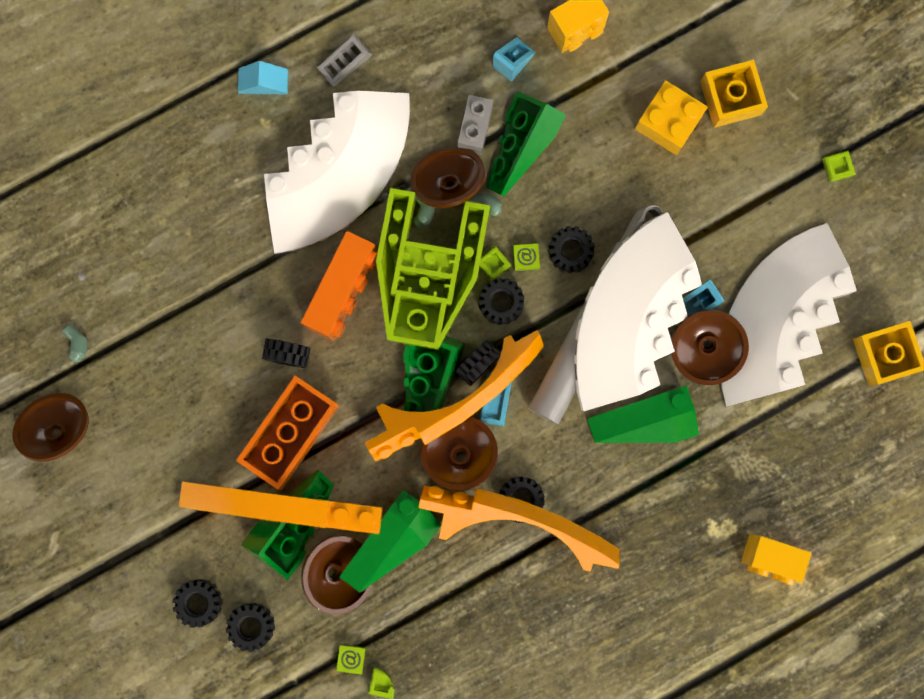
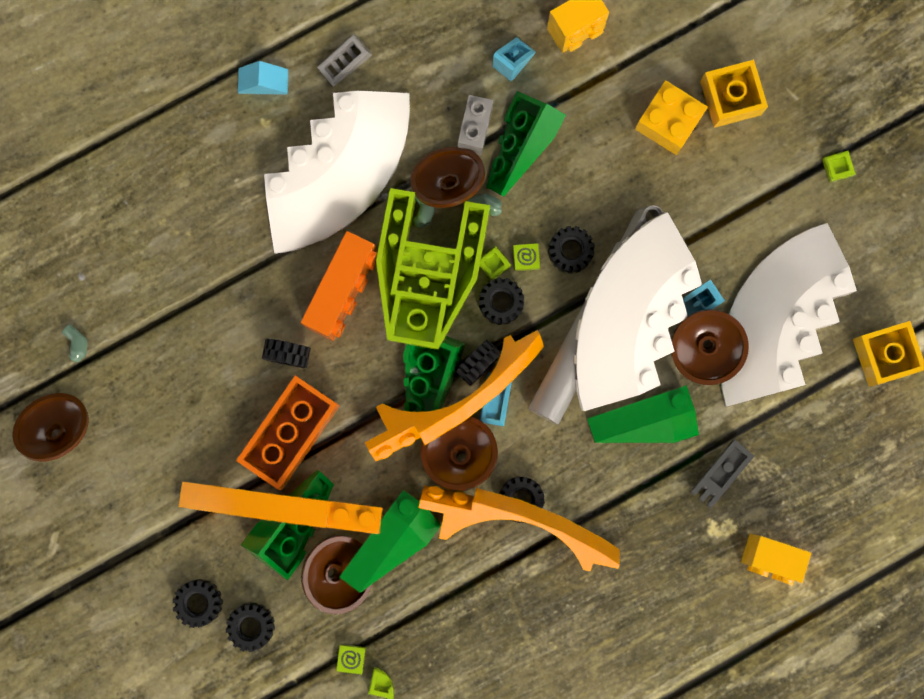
(722, 473): none -> dark grey hinge

